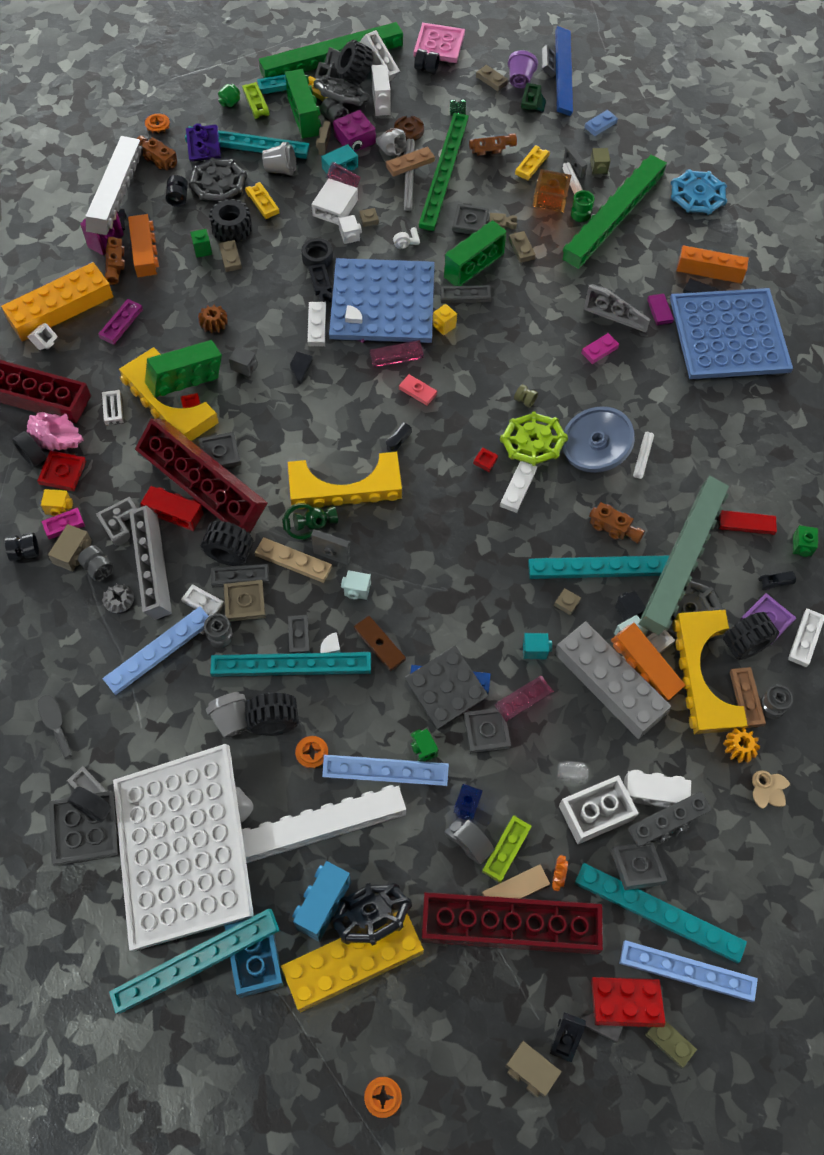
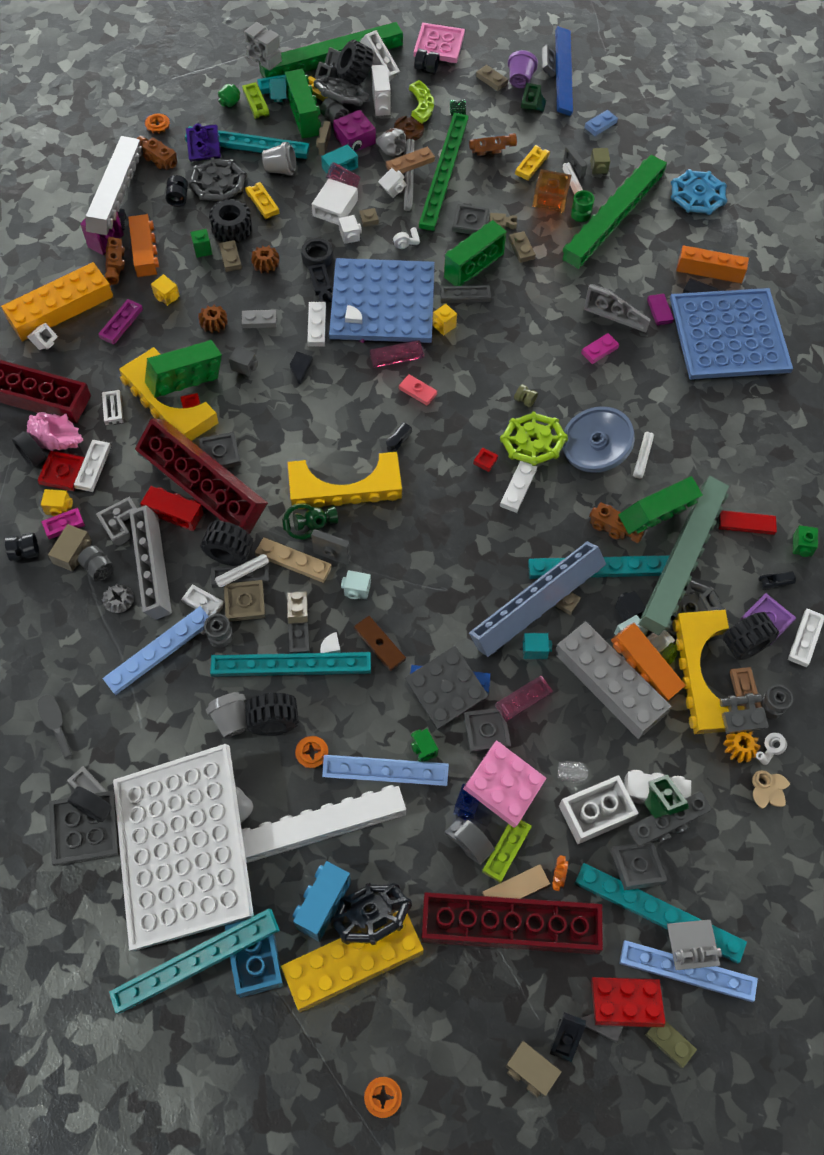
(92, 465): none -> white plate
(165, 290): none -> yellow brick
(242, 570): none -> white axle
(259, 319): none -> light grey plate
(263, 45): none -> light grey brick
(265, 259): none -> dark orange gear
(277, 89): none -> teal brick
(297, 607): none -> plate
(393, 182): none -> white brick
(425, 101): none -> lime tile
(505, 783): none -> bright pink plate
(537, 598): none -> sand blue brick
(660, 505): none -> green brick
(664, 797): none -> dark green slope
(670, 653): none -> clear neon green tile
(693, 945): none -> light grey hinge
(743, 720): none -> dark grey plate
(772, 738): none -> white plate

